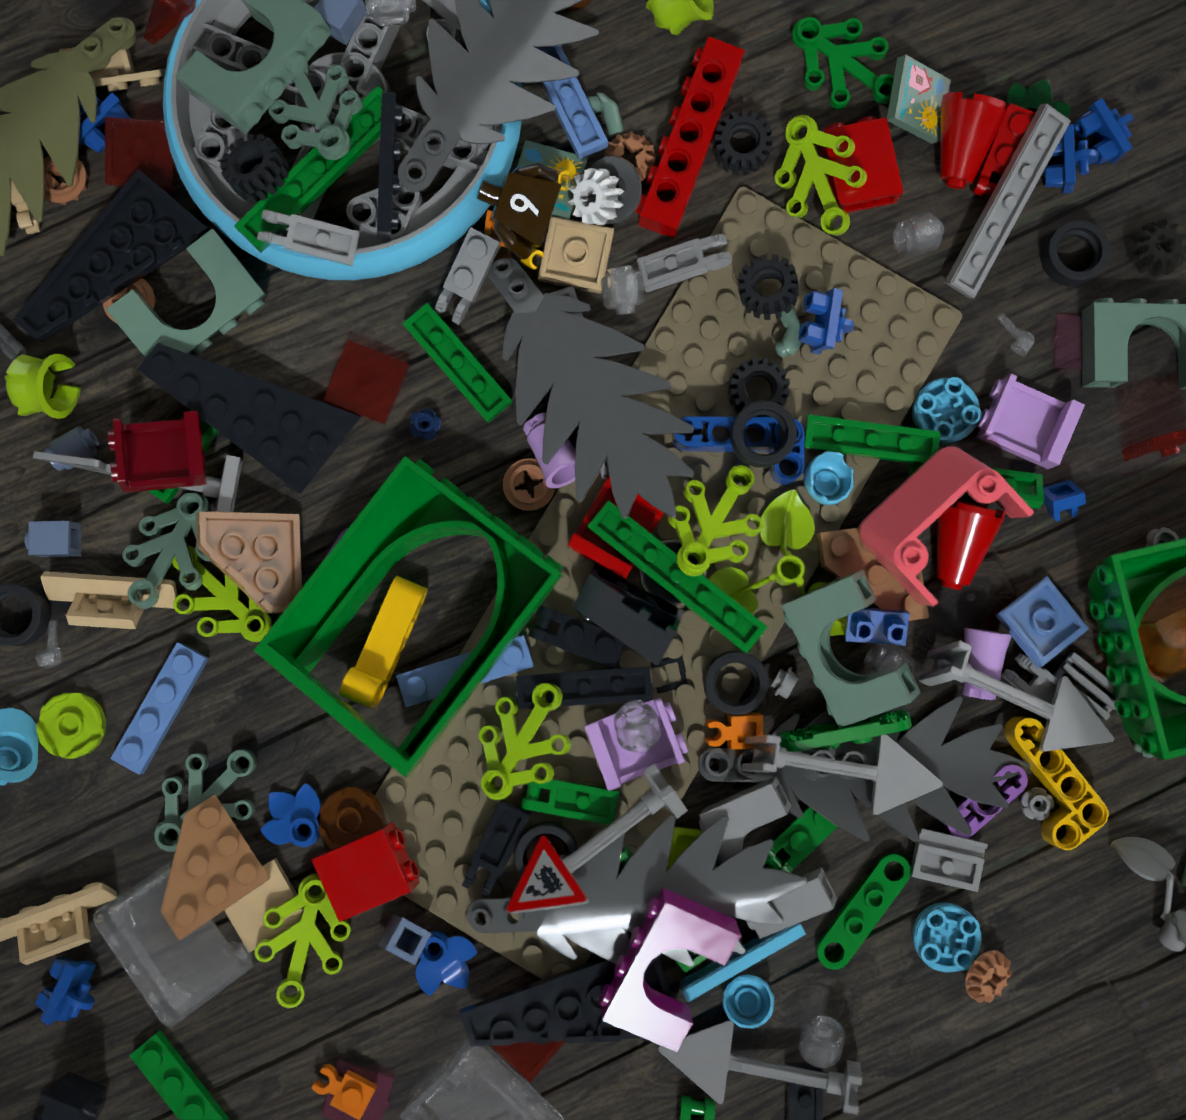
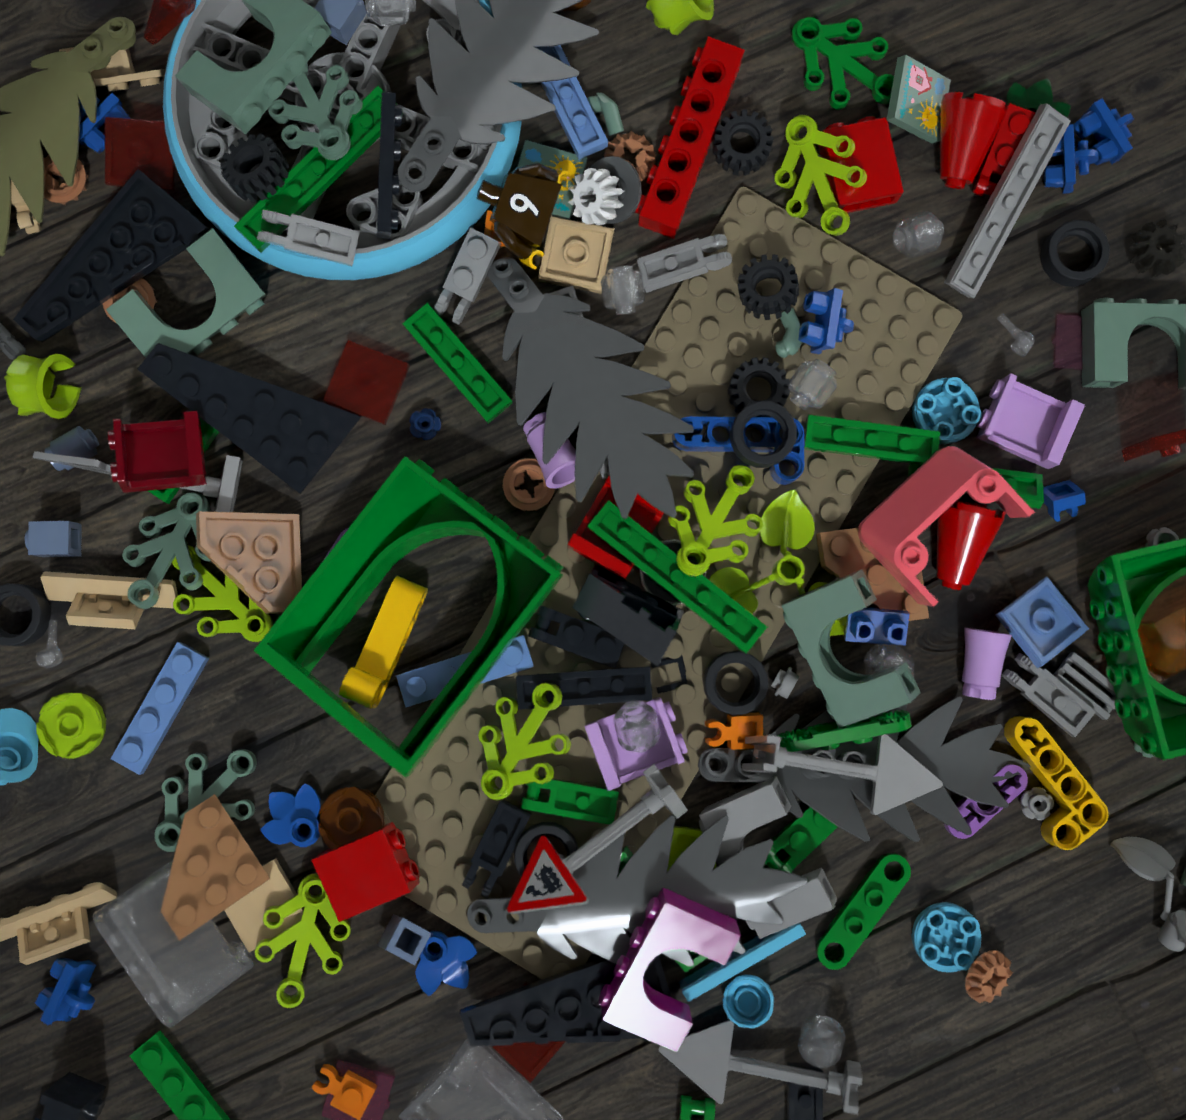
(812, 384): none -> clear head
(828, 478): medium azure hair -> none
(948, 859): light grey plate -> none
(1068, 718): light grey piece -> none

